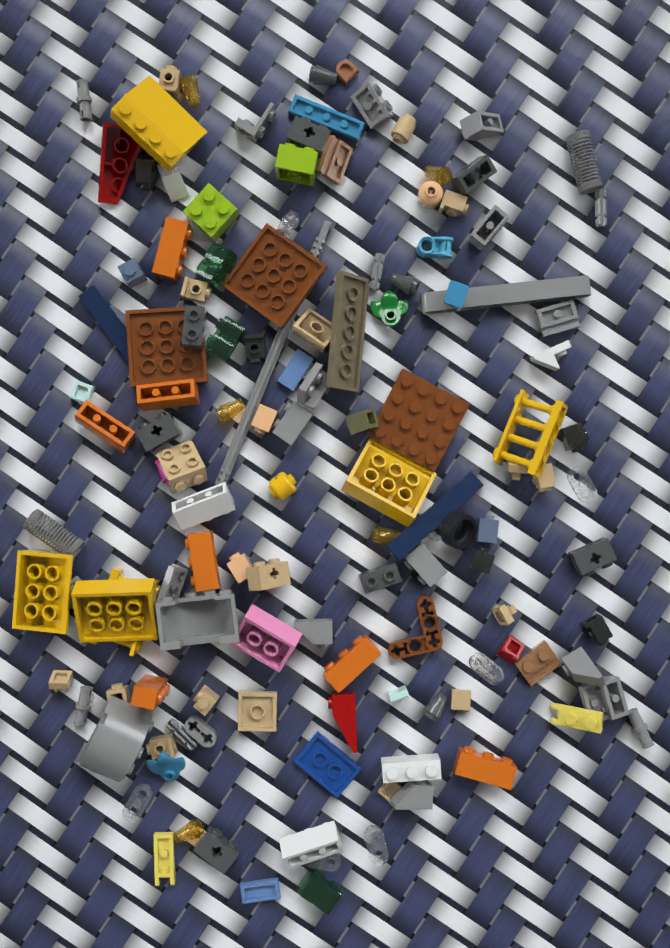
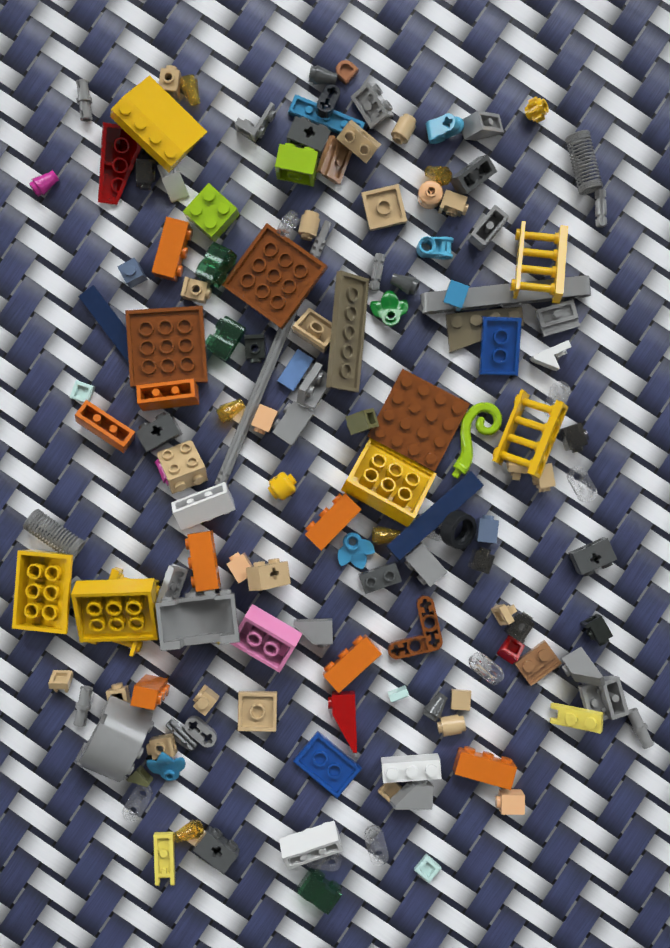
(43, 183): none -> dark pink cone
(140, 777): none -> olive slope
(194, 327): dark grey brick -> none
(260, 890): medium blue tile -> none
(309, 225): none -> tan brick
(330, 102): none -> black beam
(332, 521): none -> orange brick
(355, 553): none -> dark azure plate
(358, 141): none -> tan brick
(384, 207): none -> tan plate
(427, 868): none -> light aqua tile
(443, 128): none -> medium azure piece
(451, 725): none -> tan brick
(466, 327): none -> dark tan wing
(466, 456): none -> lime plant
(500, 346): none -> blue tile
(510, 802): none -> light nougat brick
(513, 628): none -> clear smoke brick
(536, 109): none -> yellow gear
(554, 395): none -> clear plate
(558, 255): none -> yellow fence

